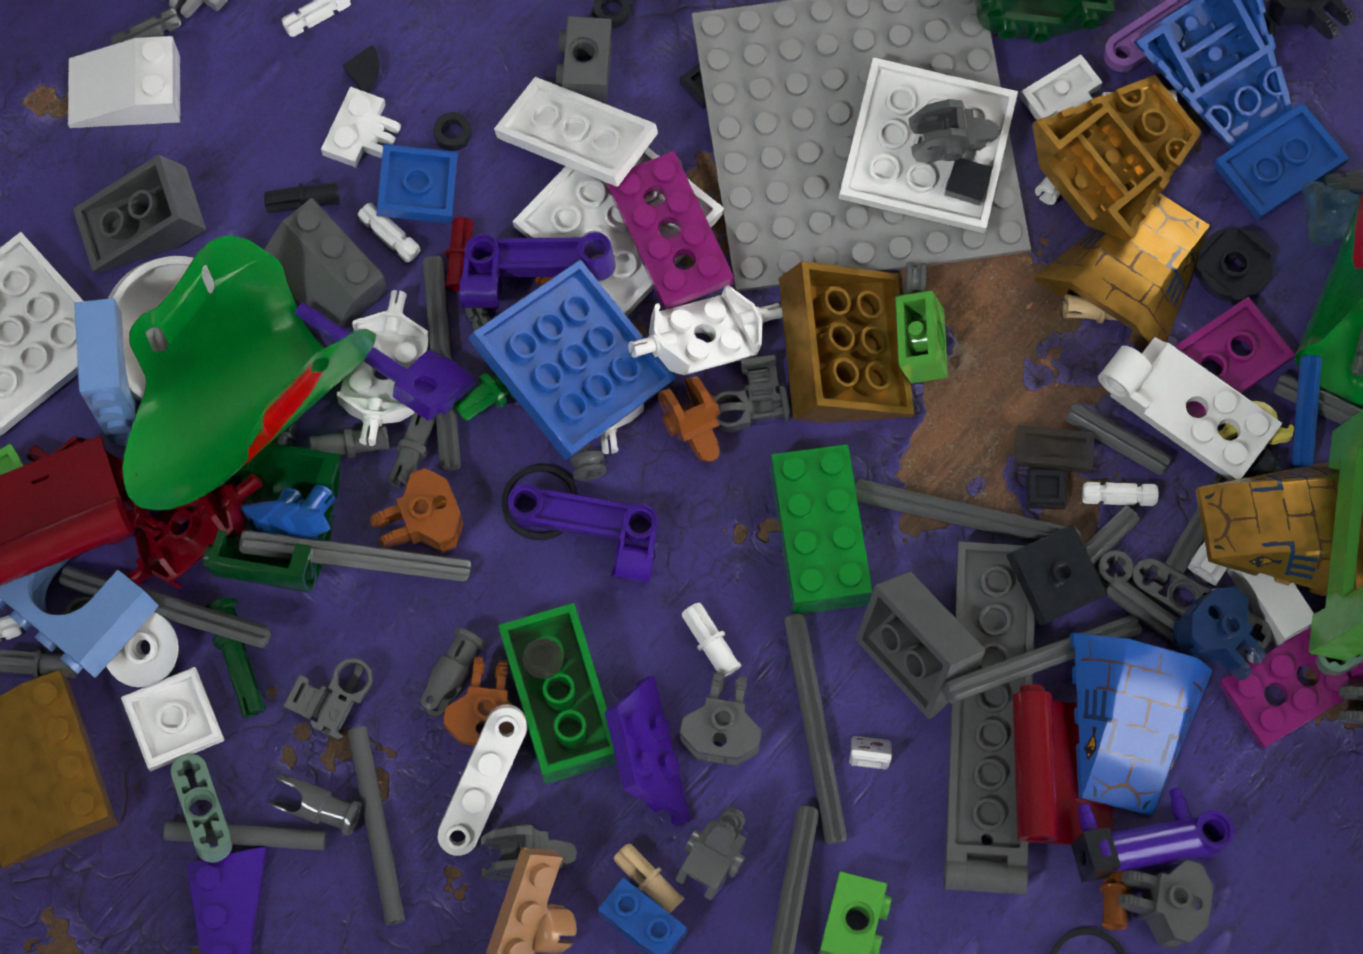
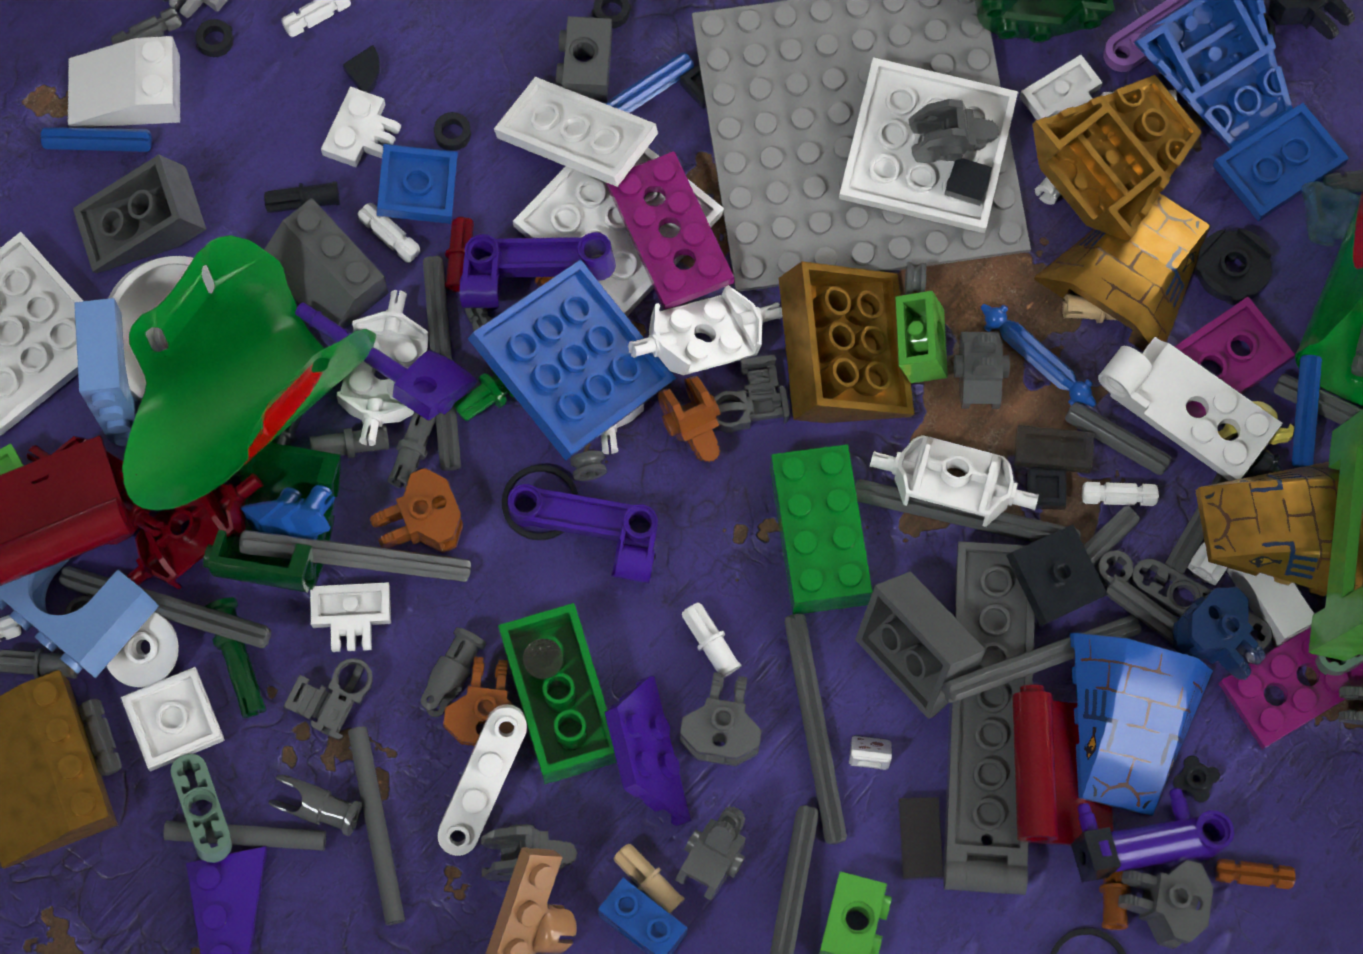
(96, 139): none -> blue axle
(100, 737): none -> dark grey axle
(218, 49): none -> black piece
(350, 611): none -> white hinge
(652, 84): none -> axle
(920, 838): none -> clear smoke tile
(924, 475): none -> white plate
(981, 368): none -> dark grey hinge
(1038, 355): none -> blue wheel
(1207, 776): none -> black plate
(1254, 873): none -> dark orange axle

